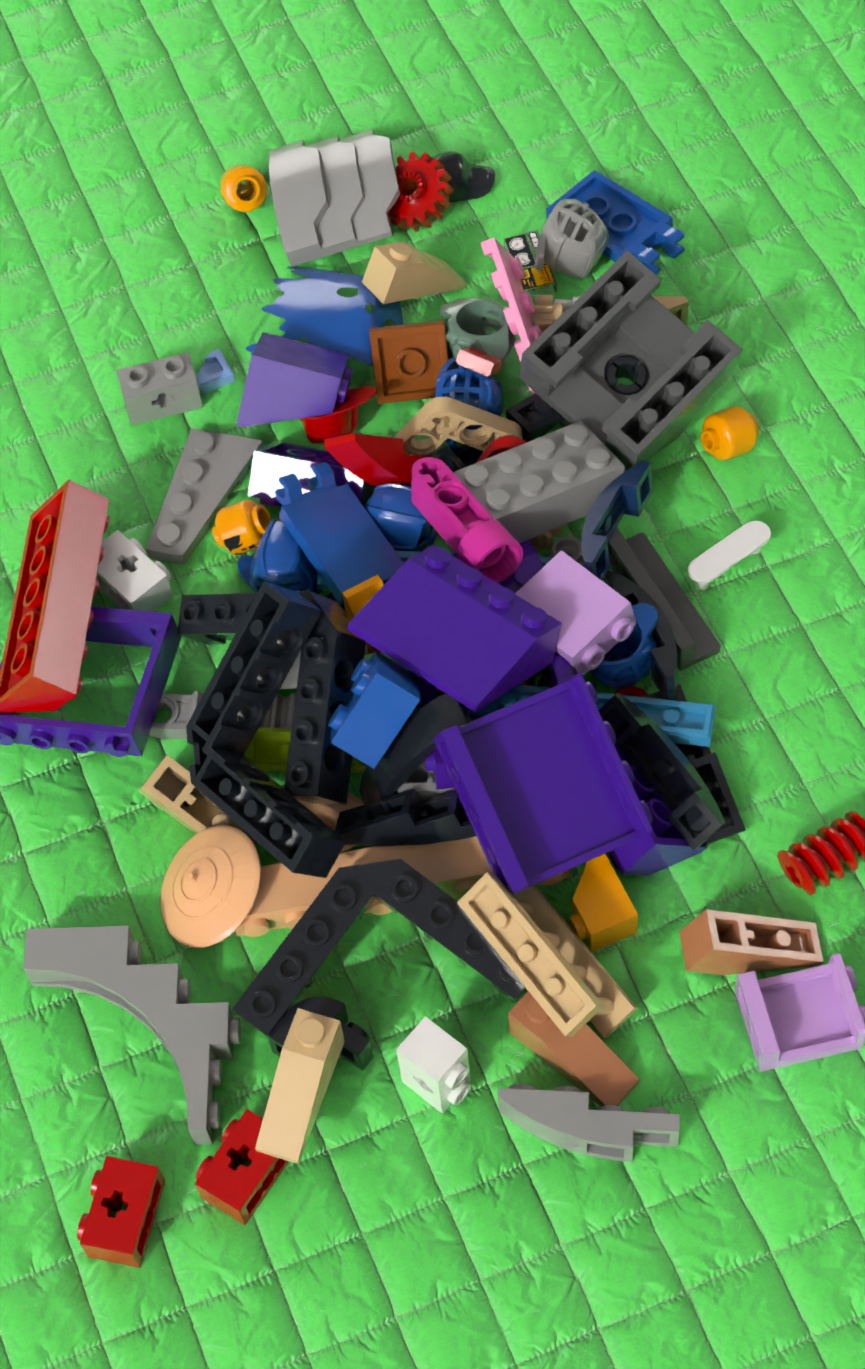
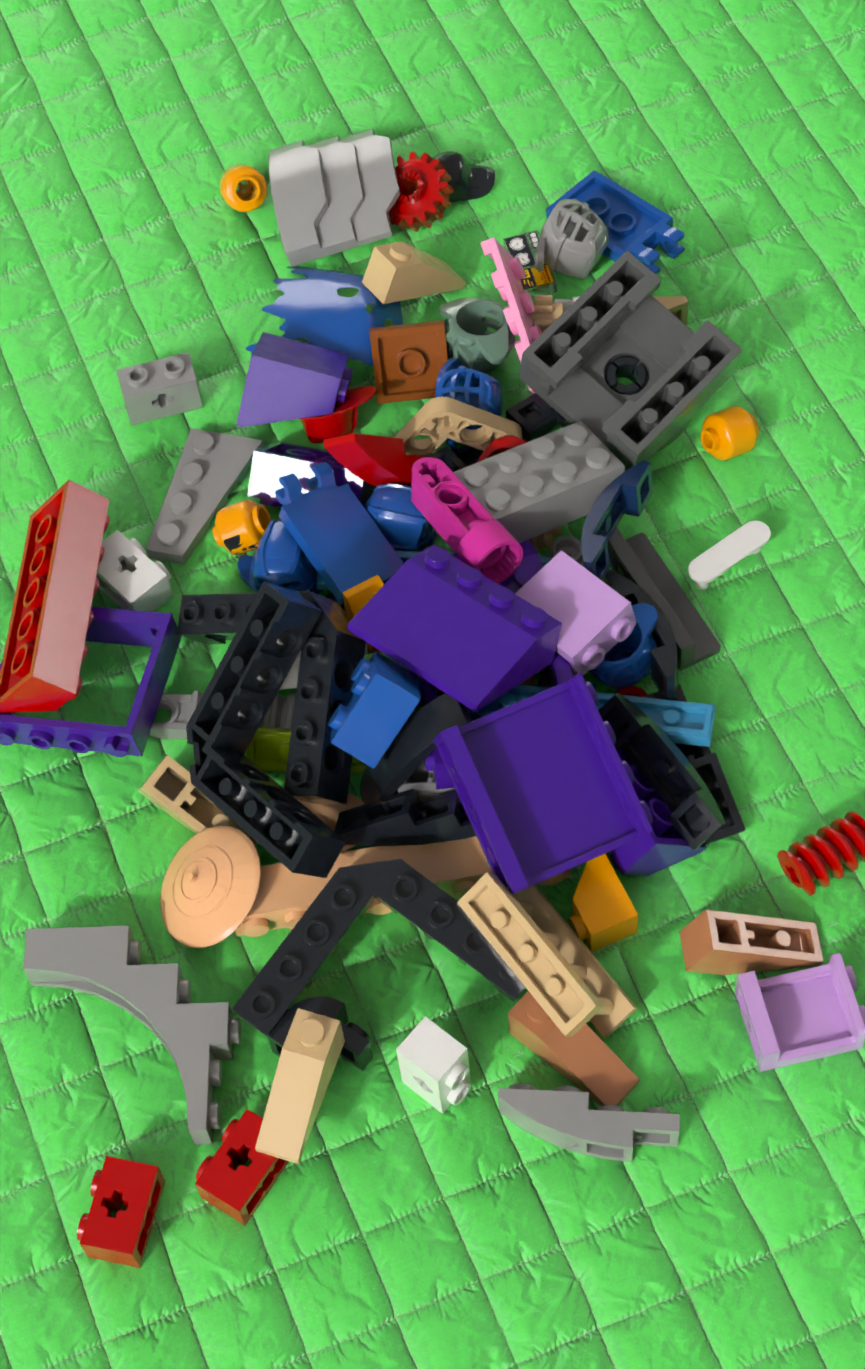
(214, 373): light blue tile -> none
(478, 361): tile -> none

